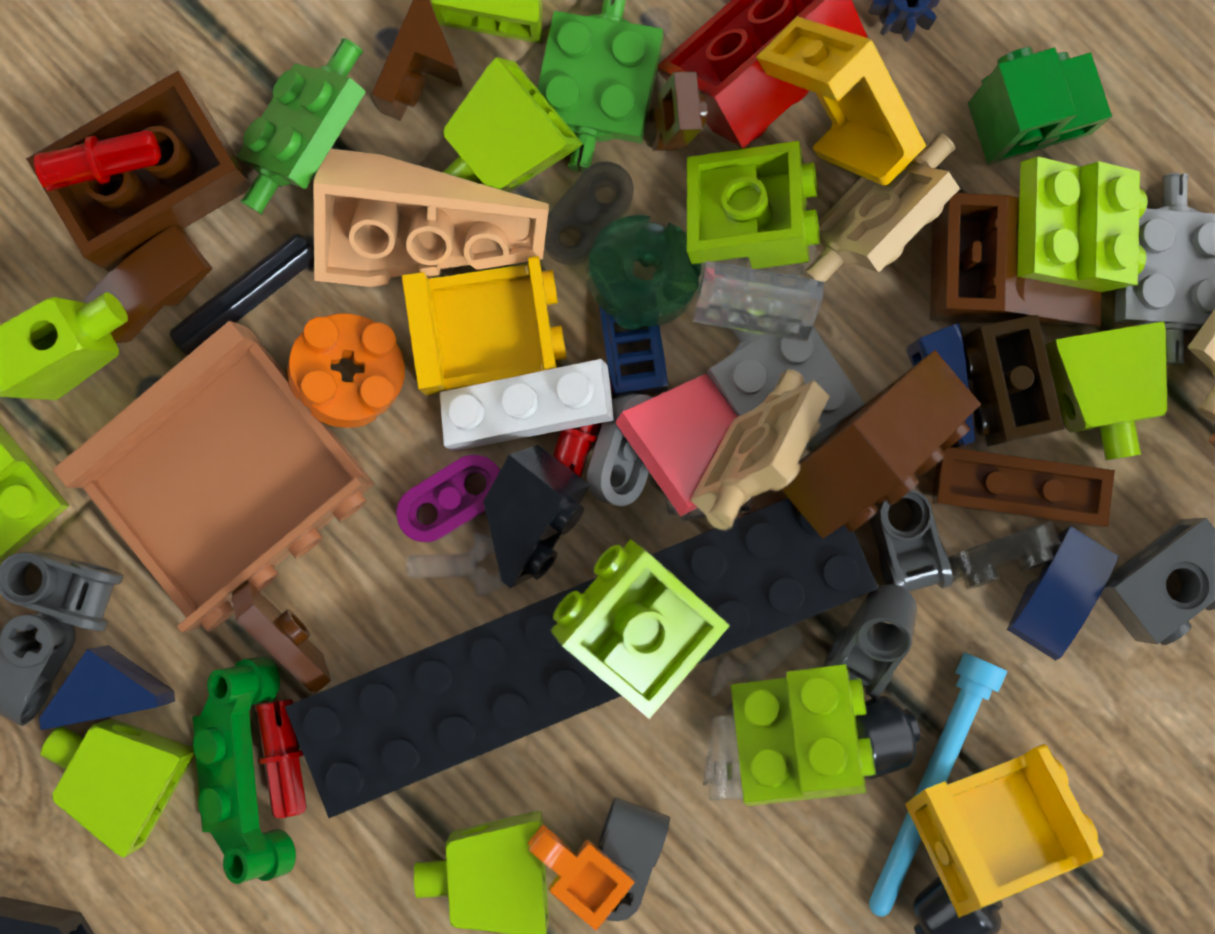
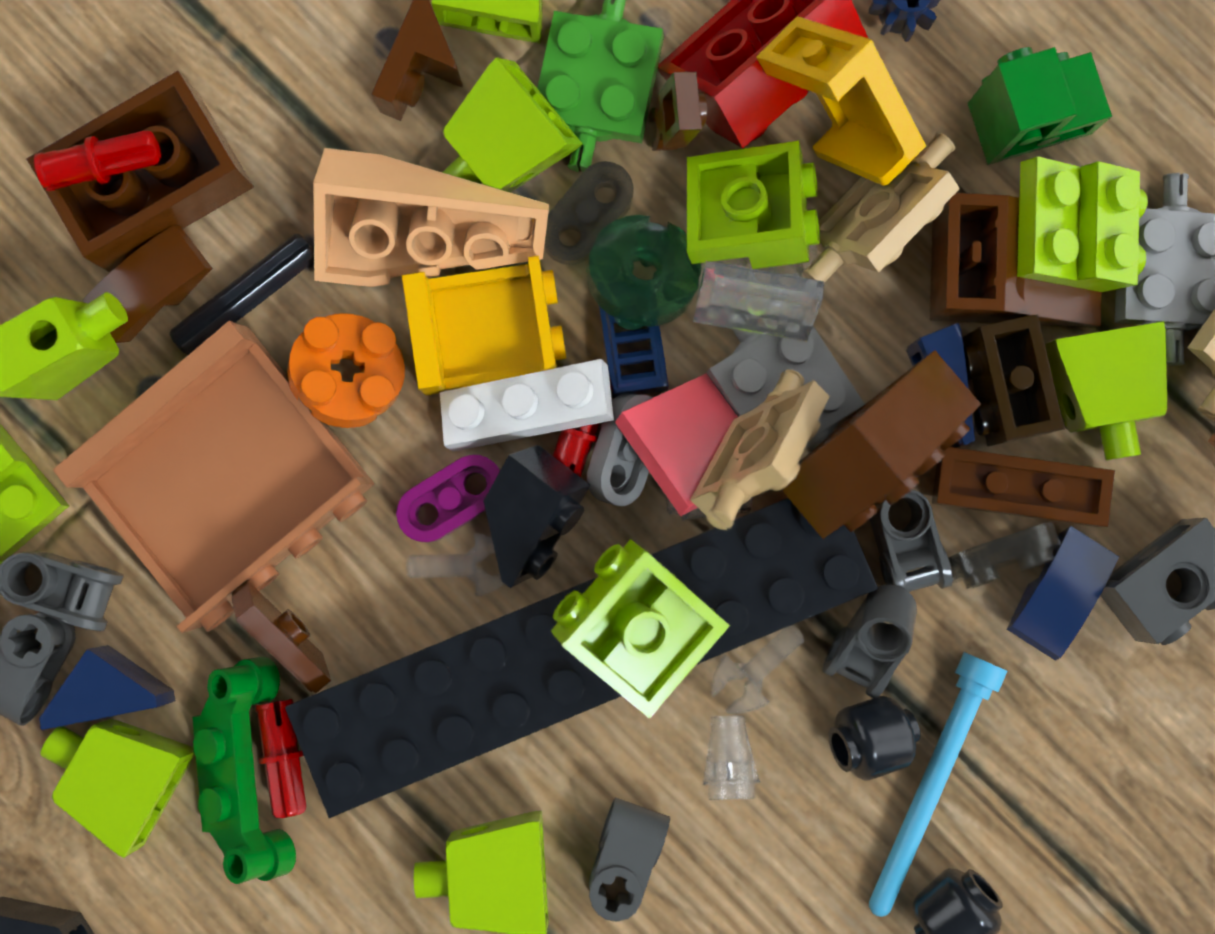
(300, 124): bright green plate -> none
(585, 880): orange plate -> none
(801, 736): lime plate -> none
(1003, 829): yellow panel -> none

